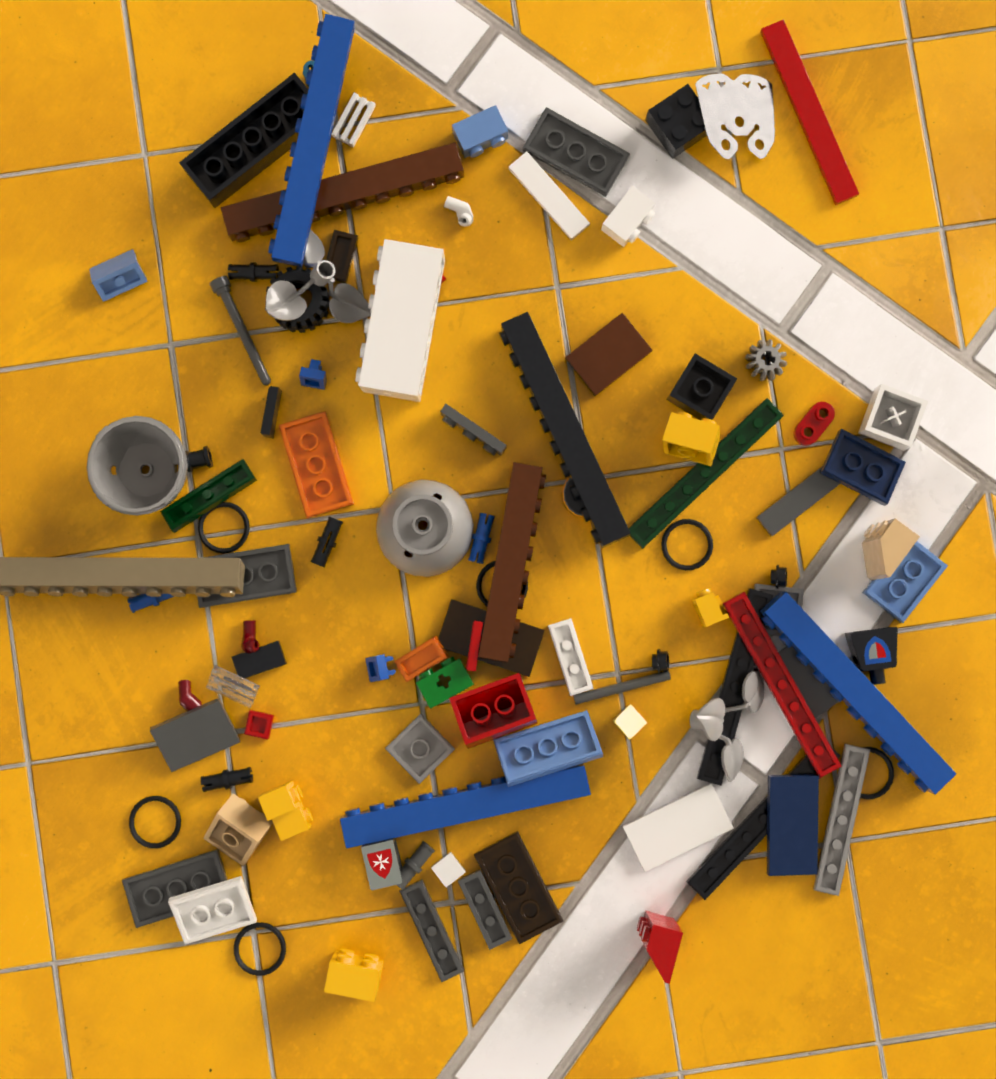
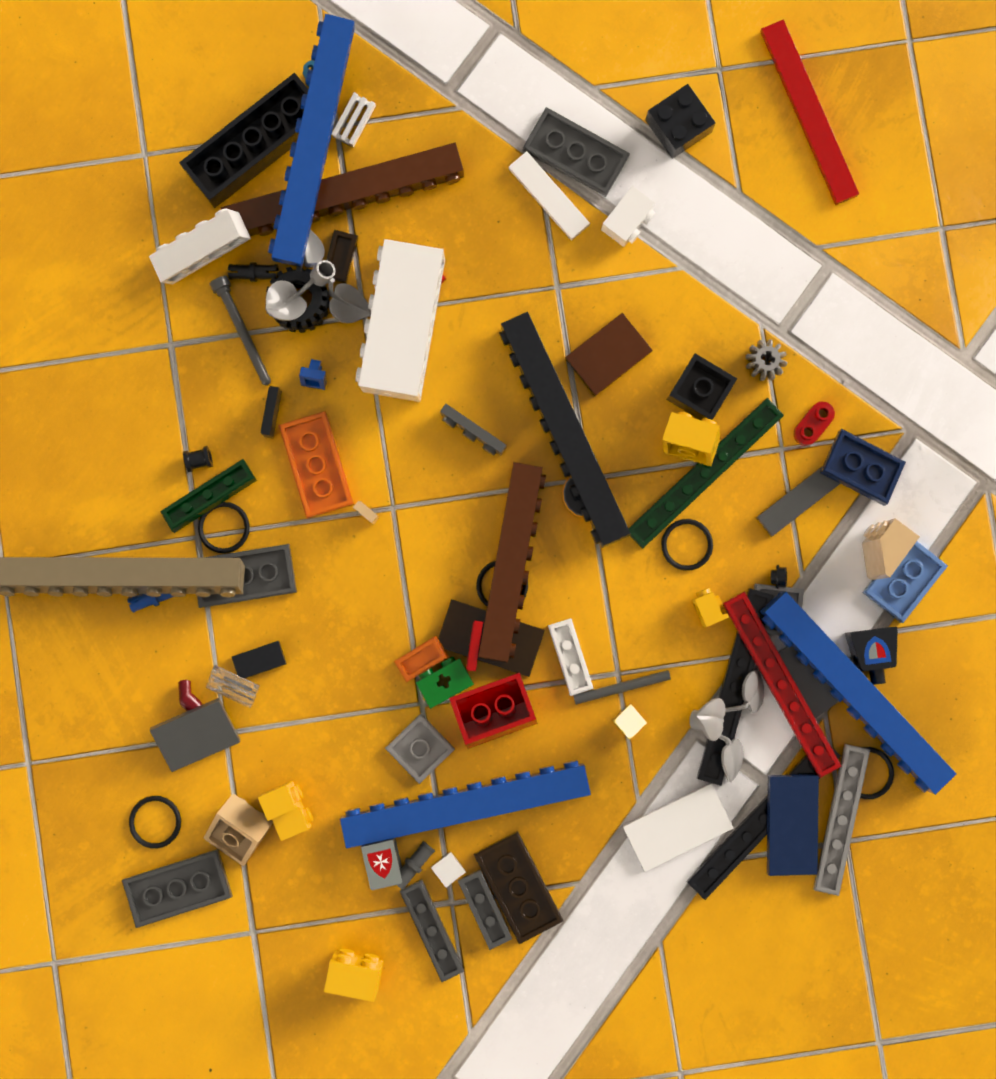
(117, 275): medium blue panel -> none
(129, 447): light grey piece -> none
(200, 246): none -> white brick
(212, 910): white tile -> none
(226, 779): black pin -> none
(237, 942): black tyre -> none
(249, 642): dark red arm -> none
(259, 724): red tile -> none
(334, 526): black pin -> none
(366, 512): none -> tan tile
(377, 667): blue tile -> none
(436, 547): light grey piece -> none
(462, 210): white arm -> none
(480, 132): medium blue brick -> none
(481, 538): blue pin -> none
(548, 748): medium blue tile -> none
(660, 661): black plate -> none
(662, 941): red slope -> none
(734, 99): piece -> none
(893, 417): white brick -> none

